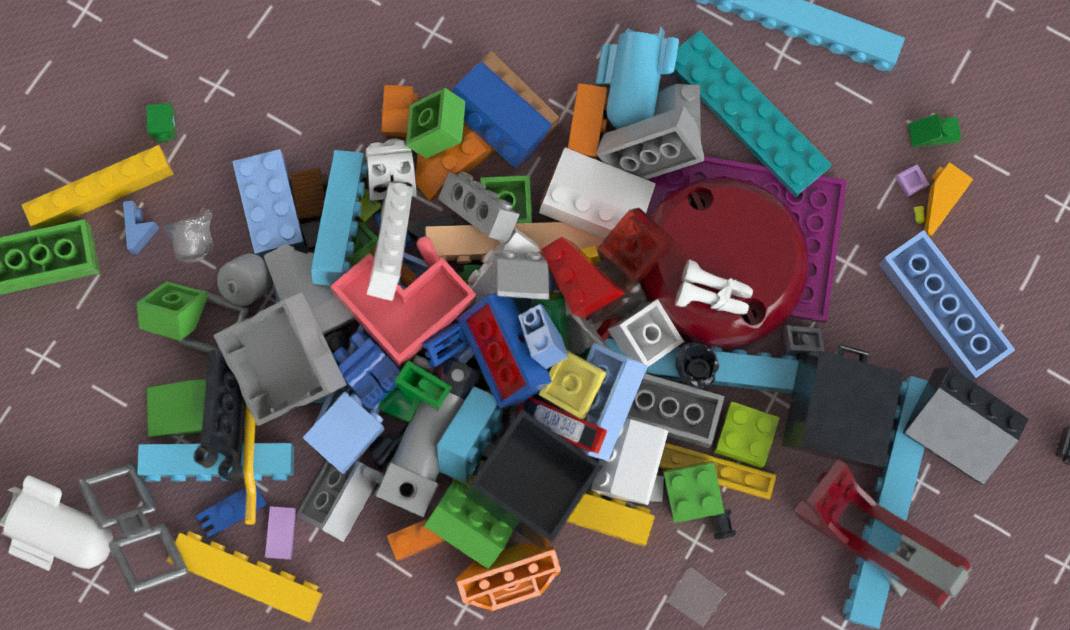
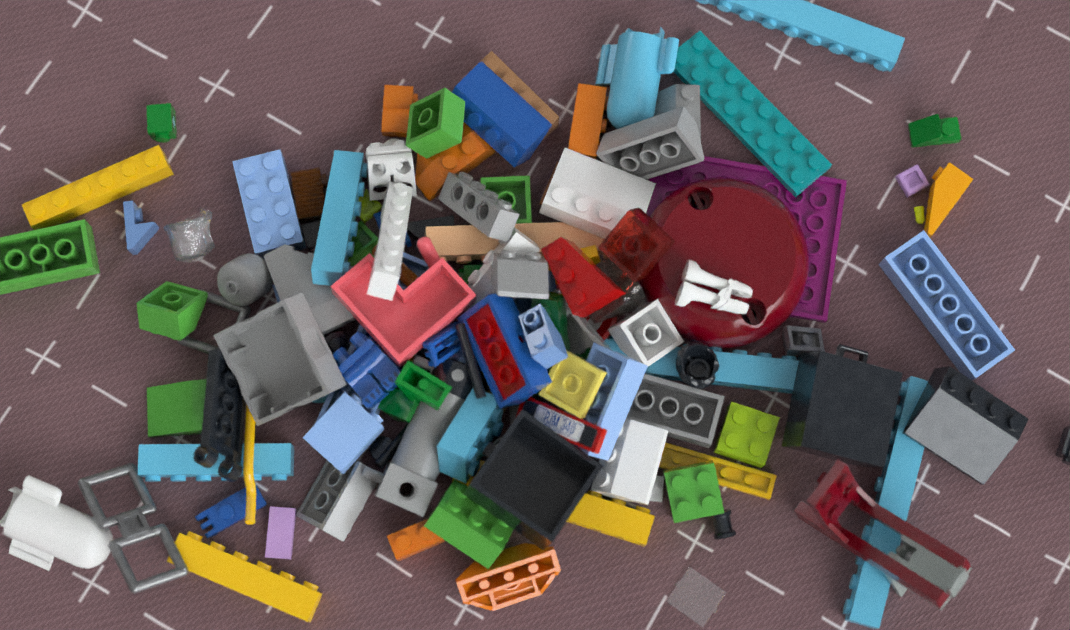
(470, 361): none -> black bar

